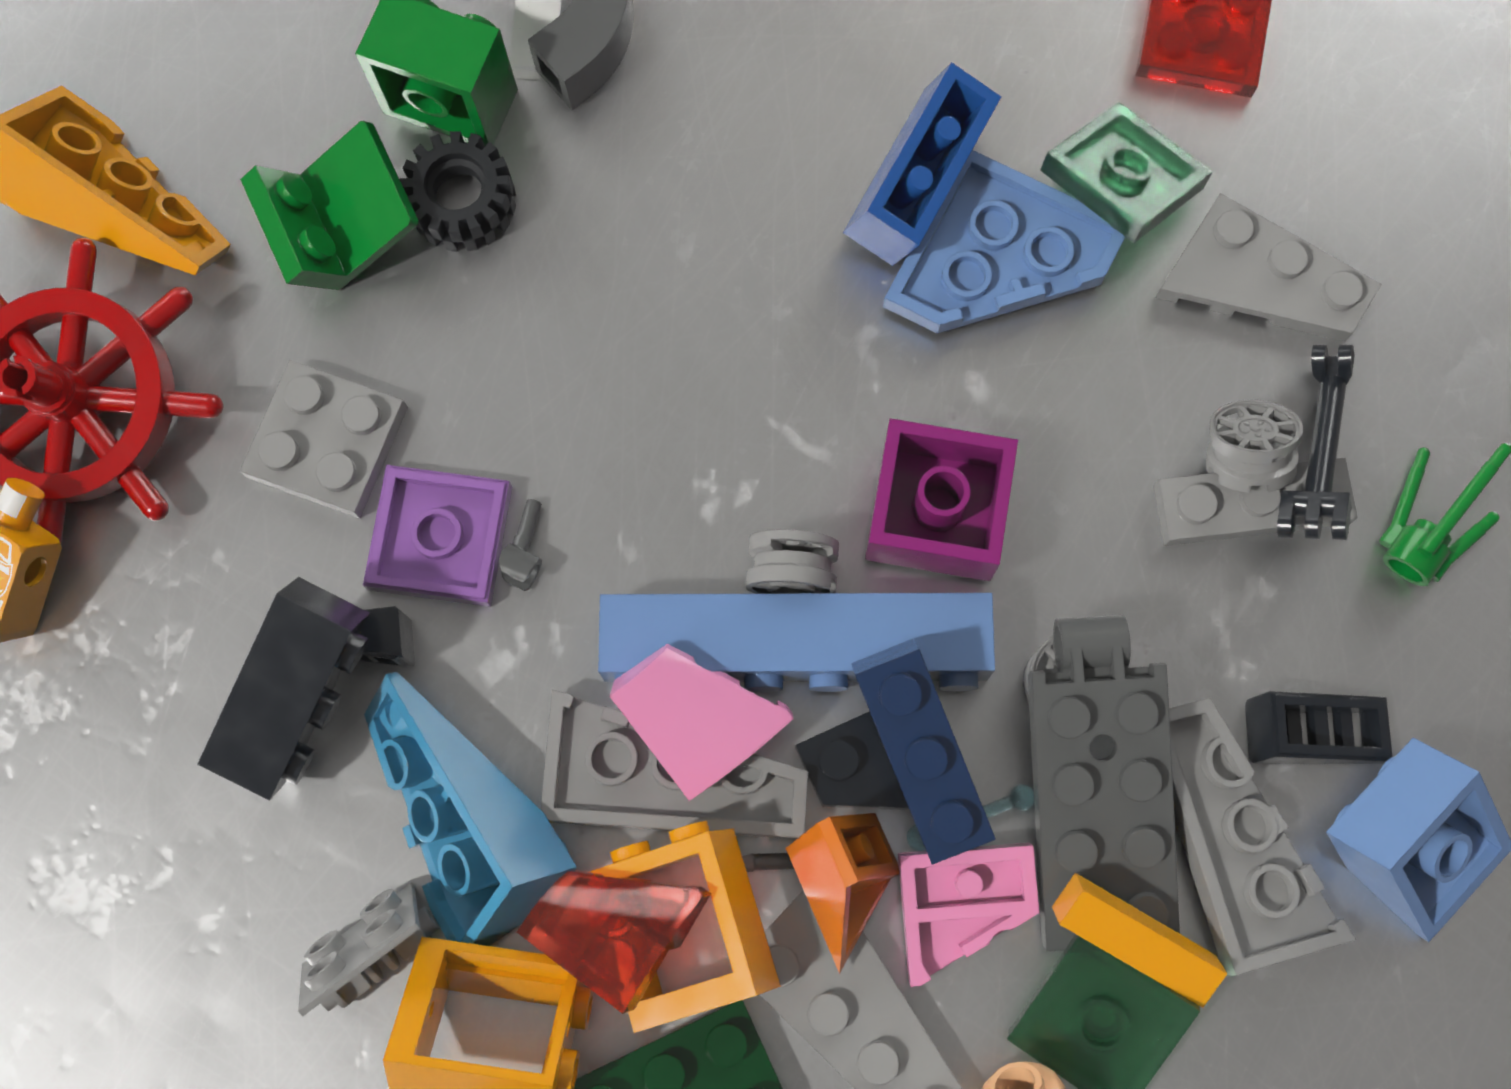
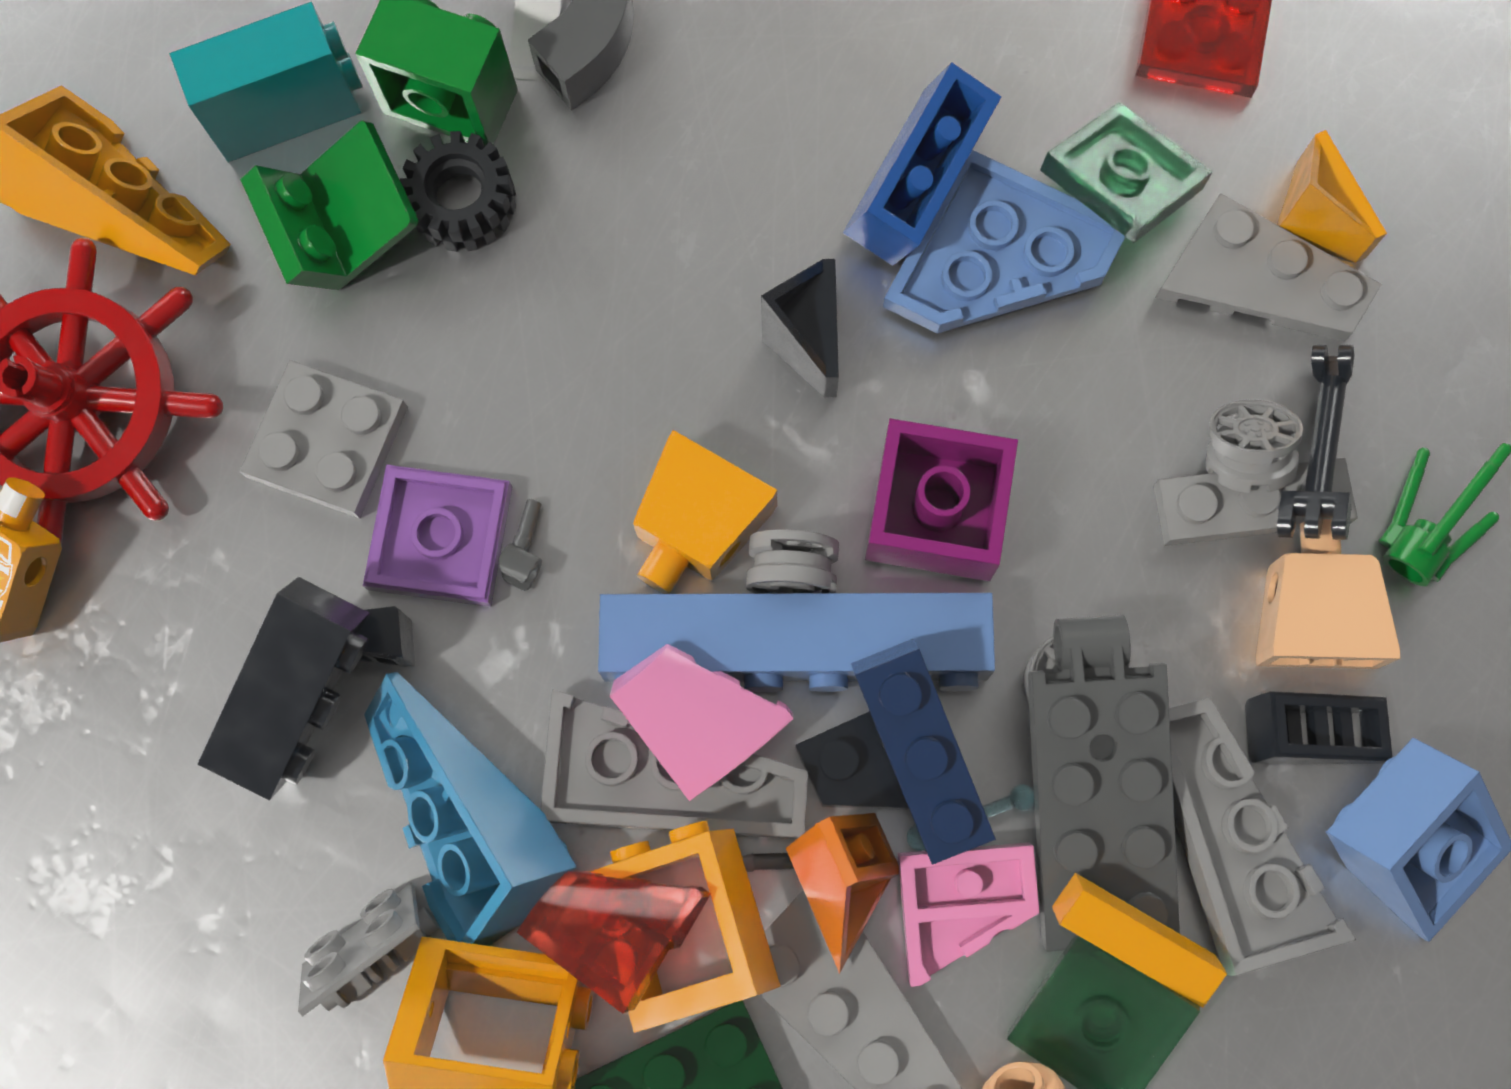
(269, 81): none -> teal brick
(697, 513): none -> light orange torso
(802, 325): none -> black slope
(1326, 609): none -> light nougat torso
(1328, 204): none -> light orange slope

